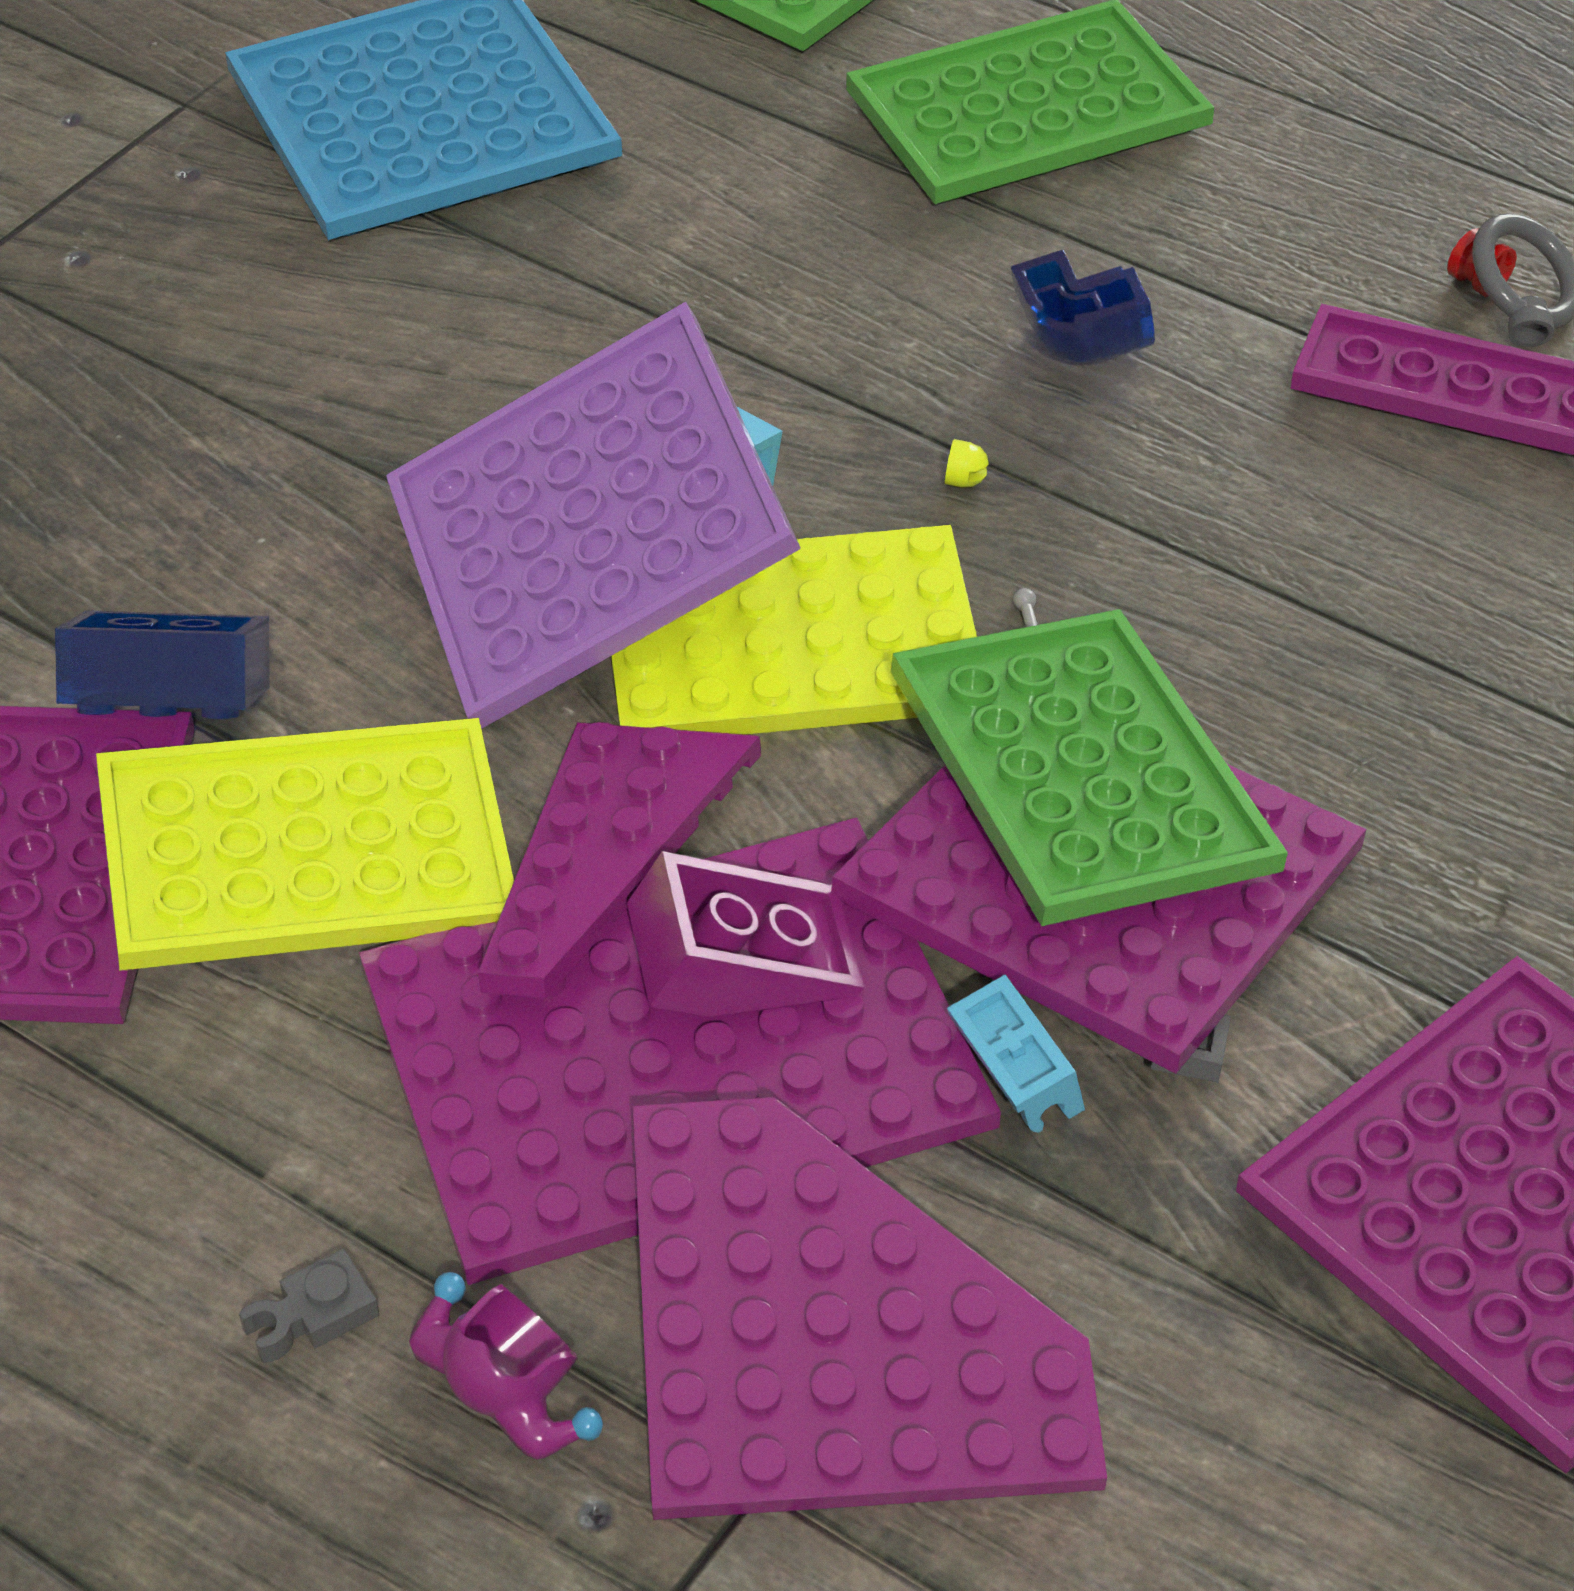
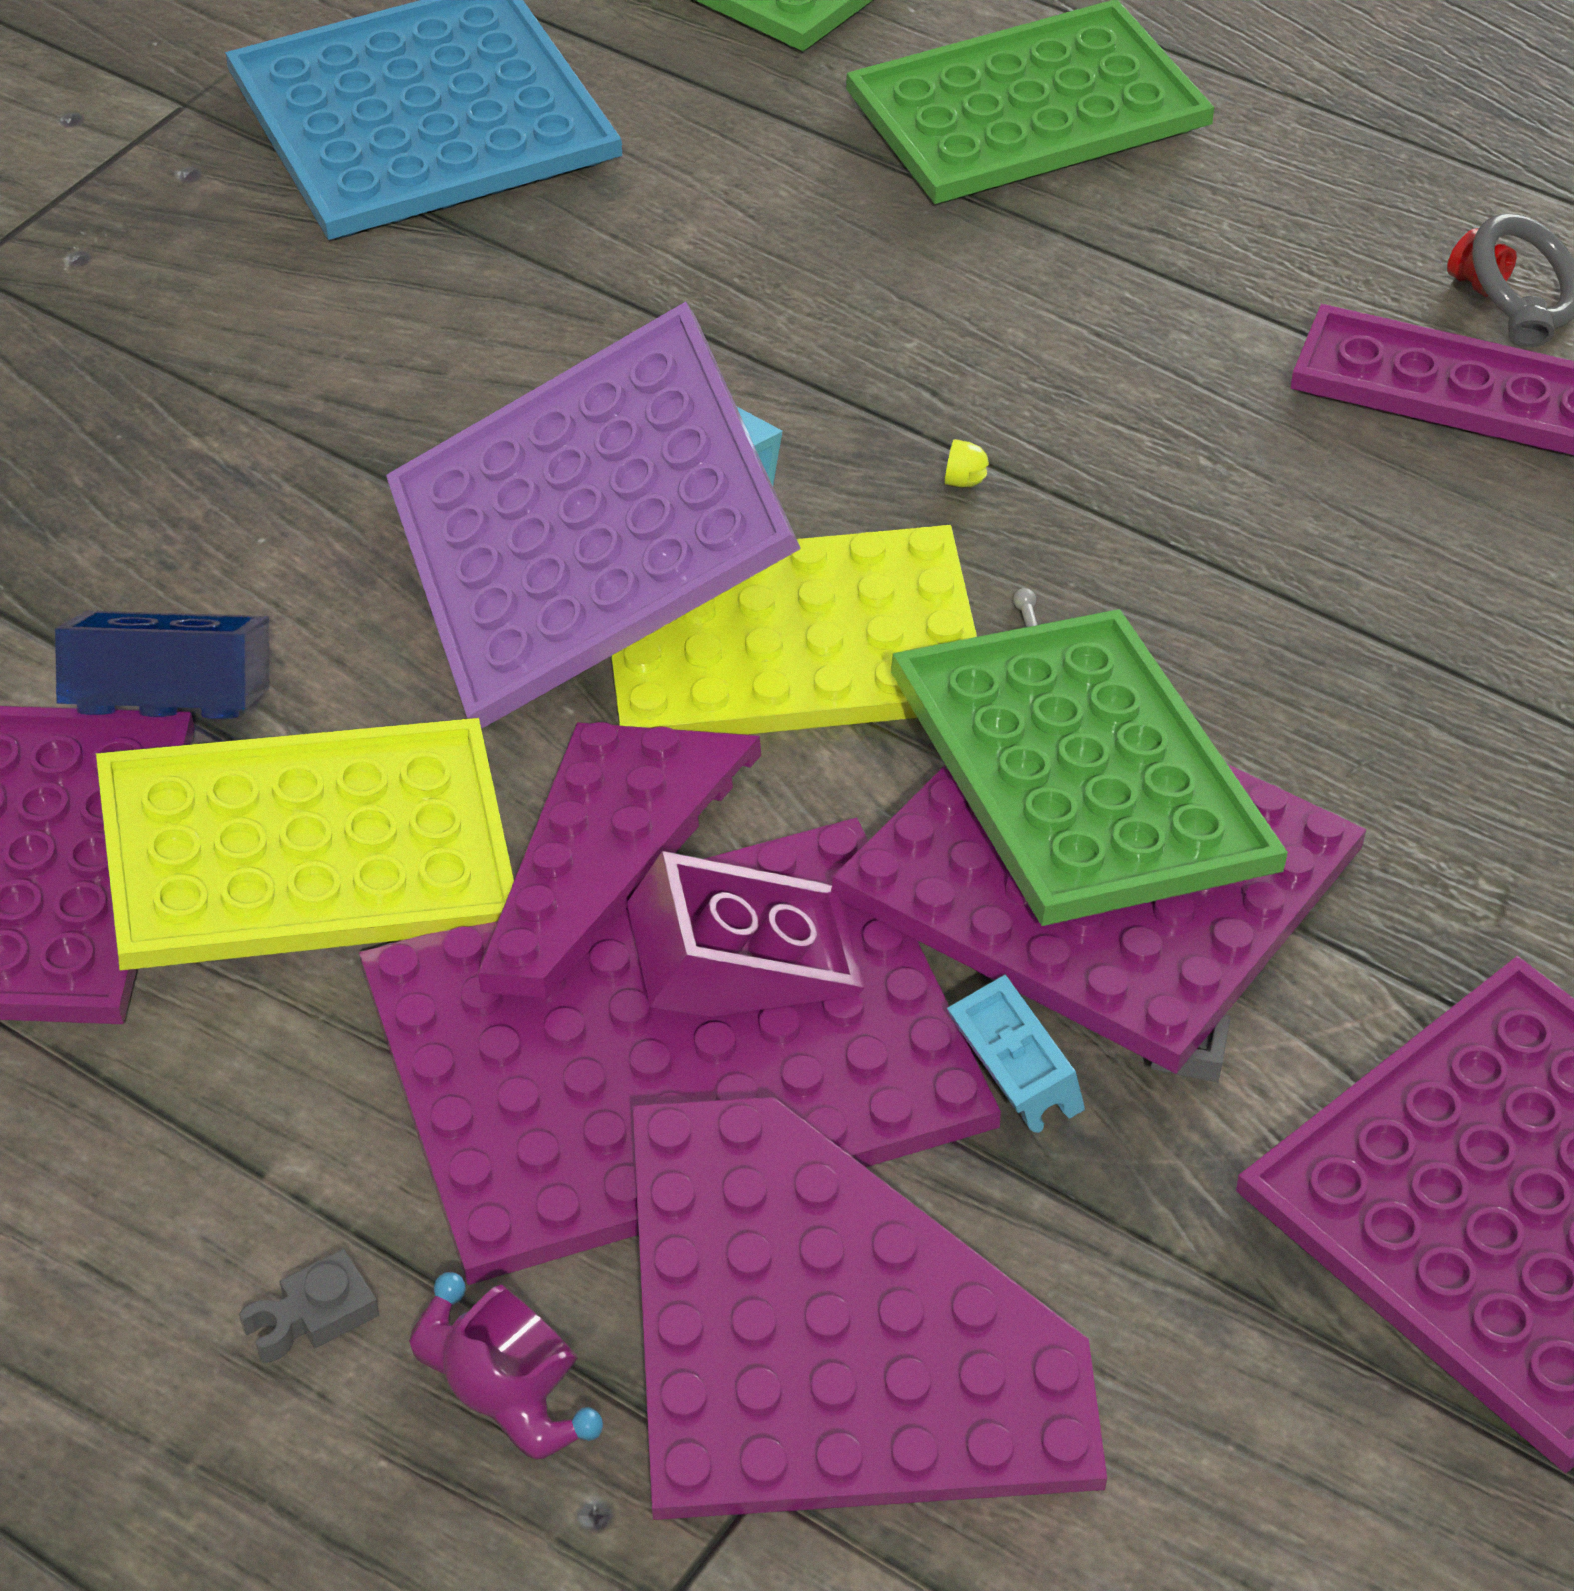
(1085, 316): clear blue brick -> none

